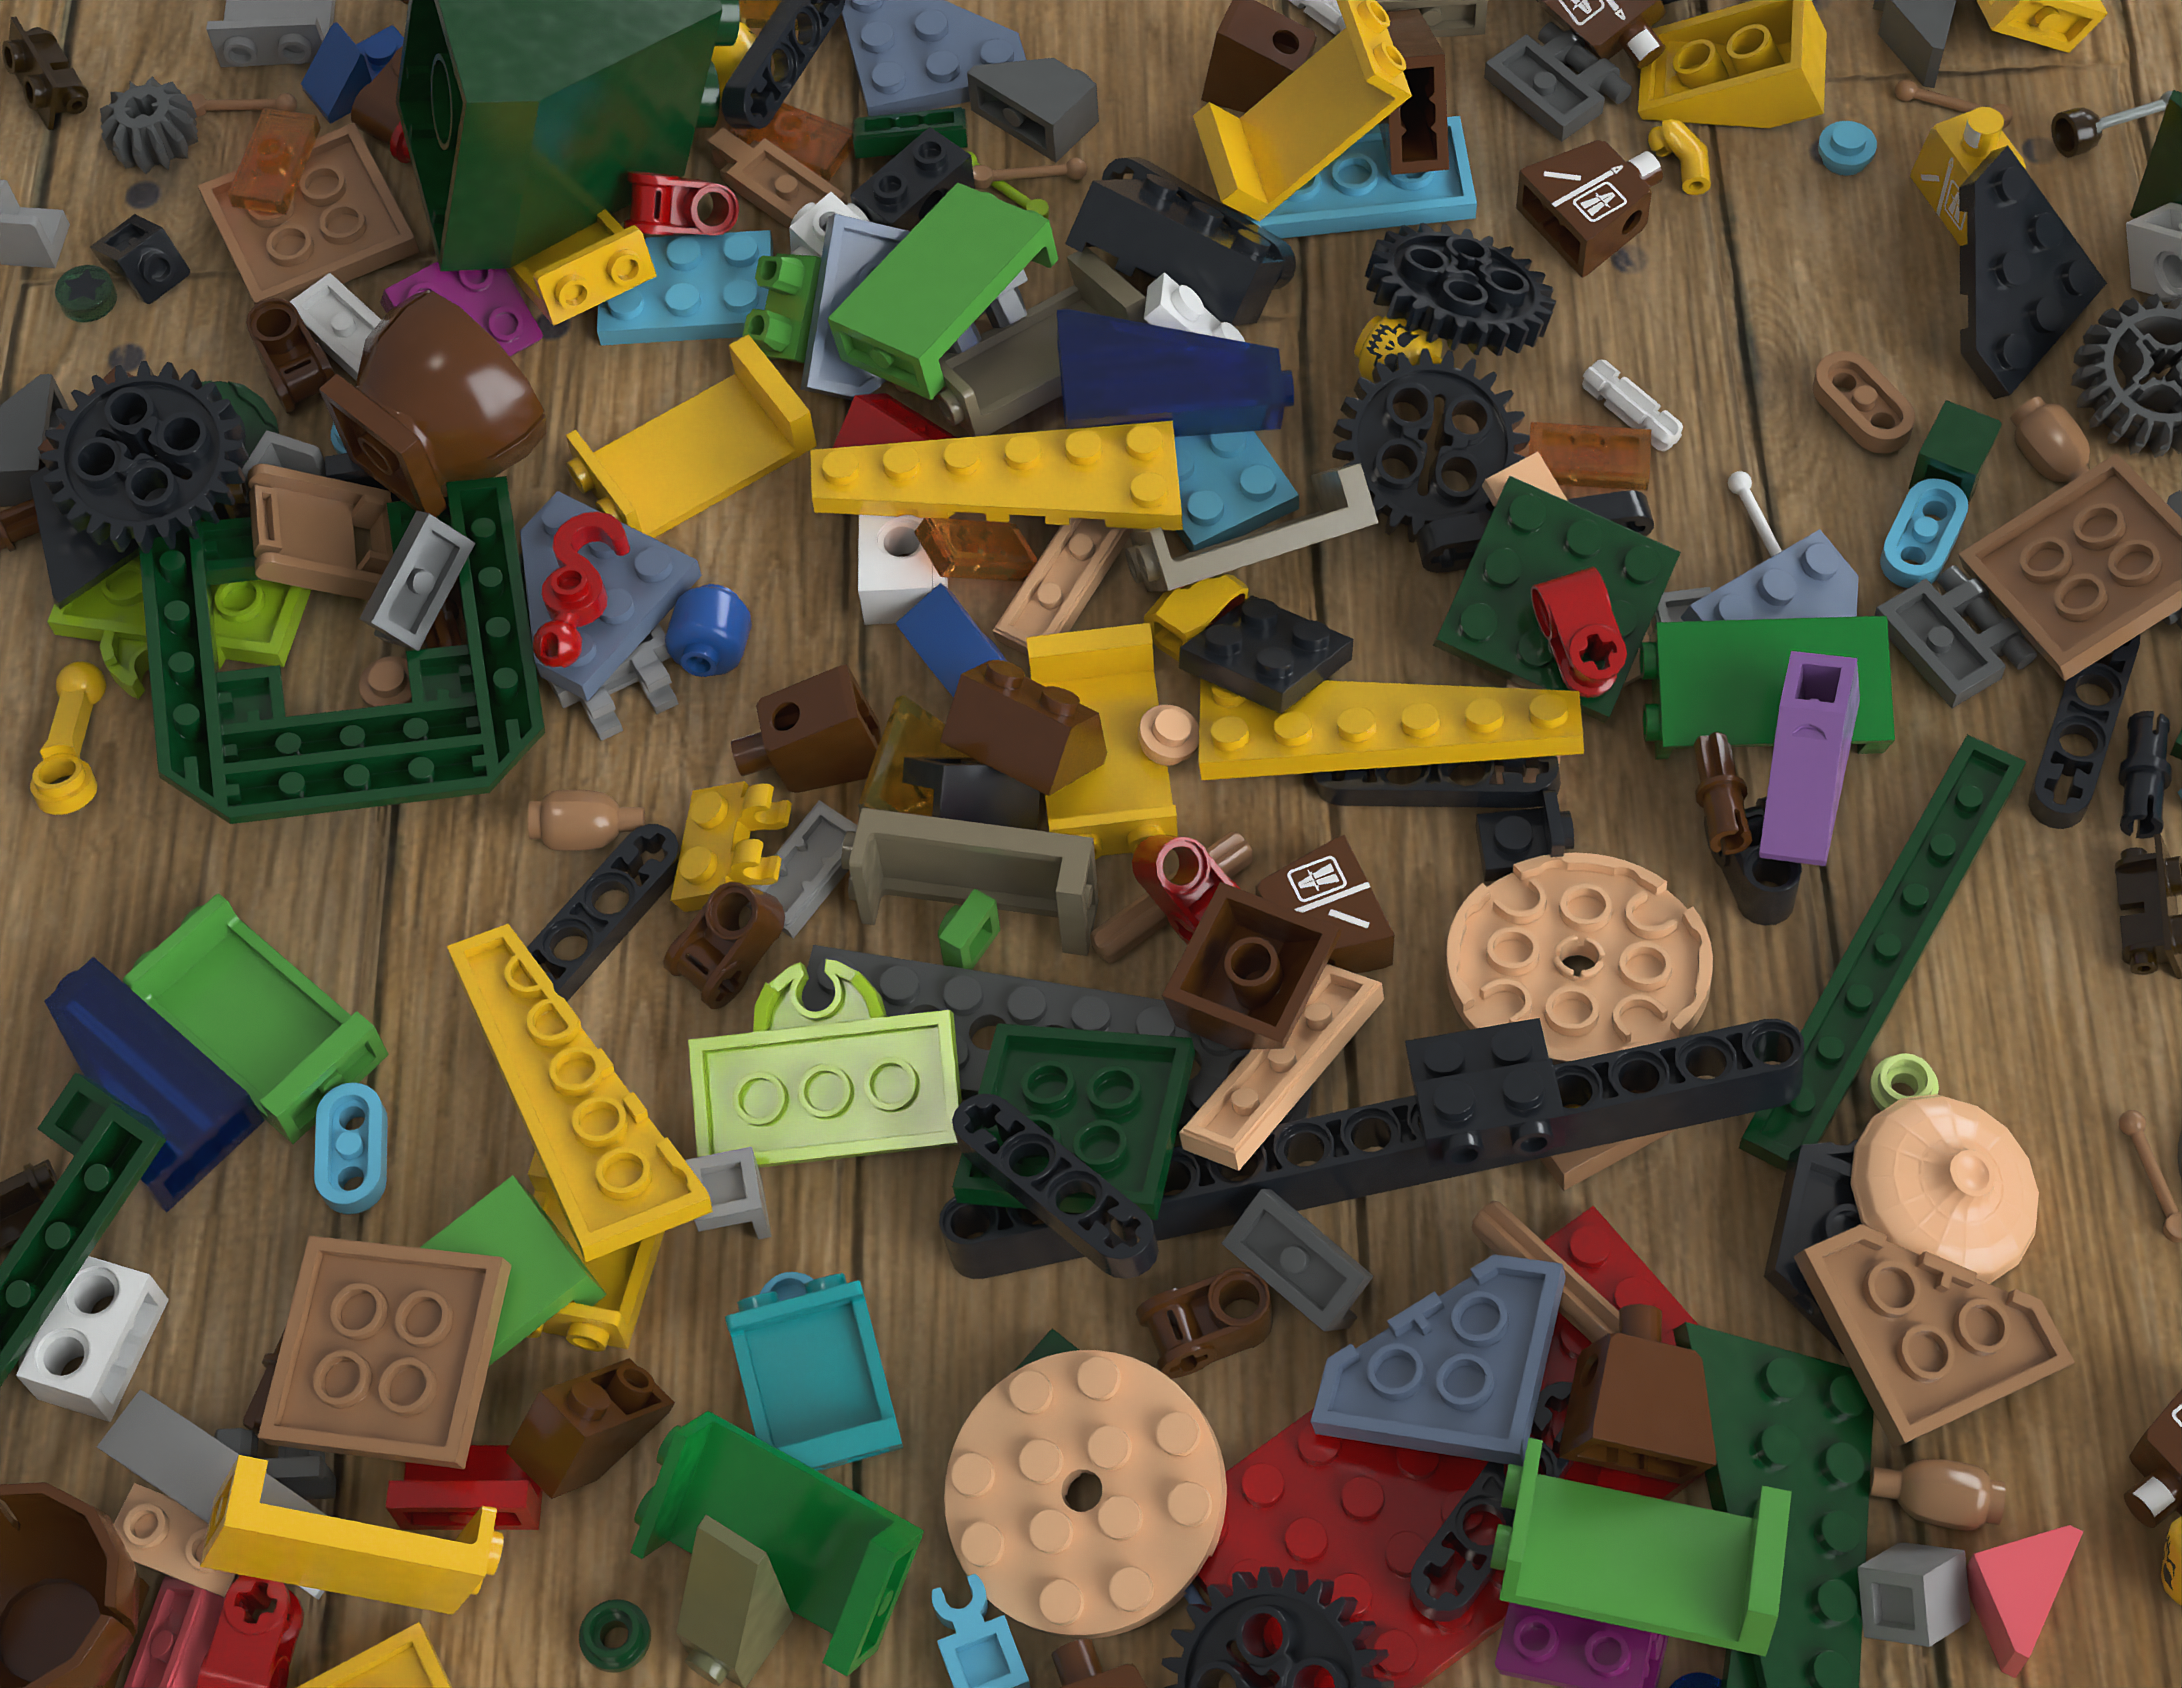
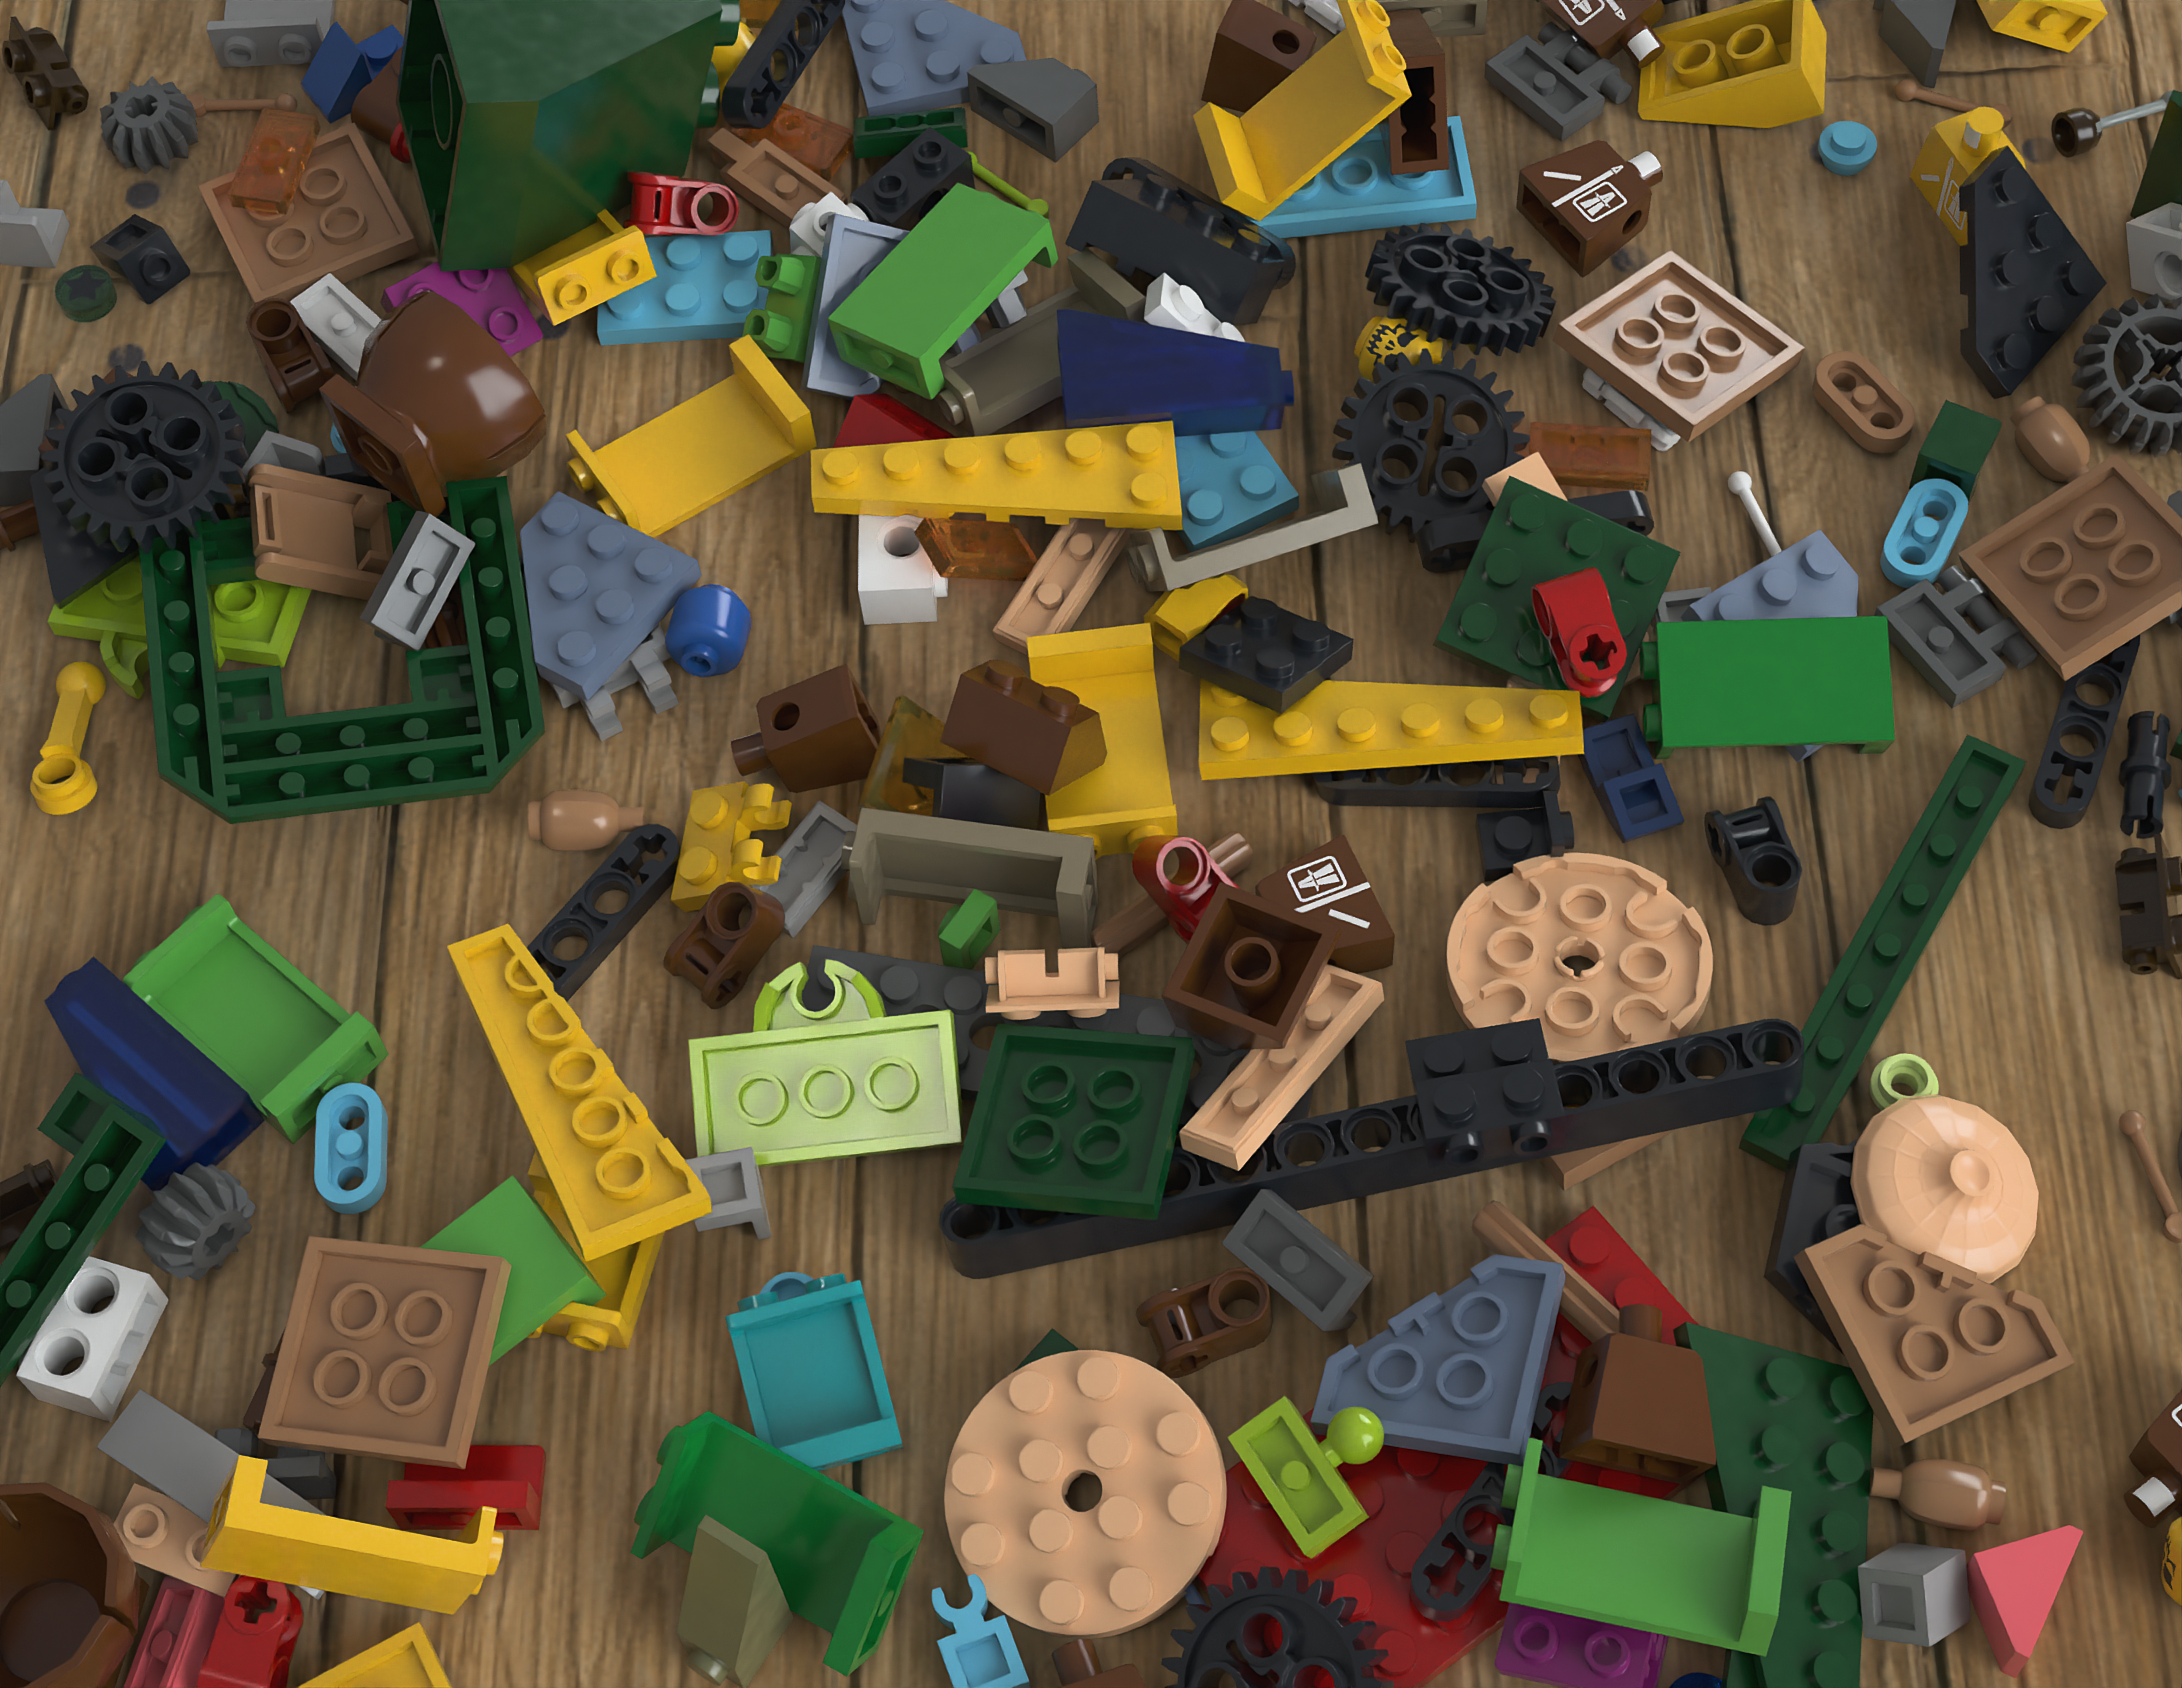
(195, 1221): none -> dark grey gear
(385, 682): medium nougat plate -> none
(575, 590): red piece -> none
(587, 1426): reddish brown slope -> none
(603, 1619): dark green plate -> none
(946, 637): blue slope -> none
(984, 176): medium nougat hinge -> none
(1028, 989): none -> light nougat hinge
(1060, 1178): black beam -> none
(1168, 734): light nougat plate -> none
(1302, 1473): none -> lime plate
(1626, 781): none -> dark blue slope
(1678, 345): none -> medium nougat plate
(1688, 148): yellow arm -> none
(1721, 794): reddish brown axle -> none
(1809, 757): medium lavender slope -> none

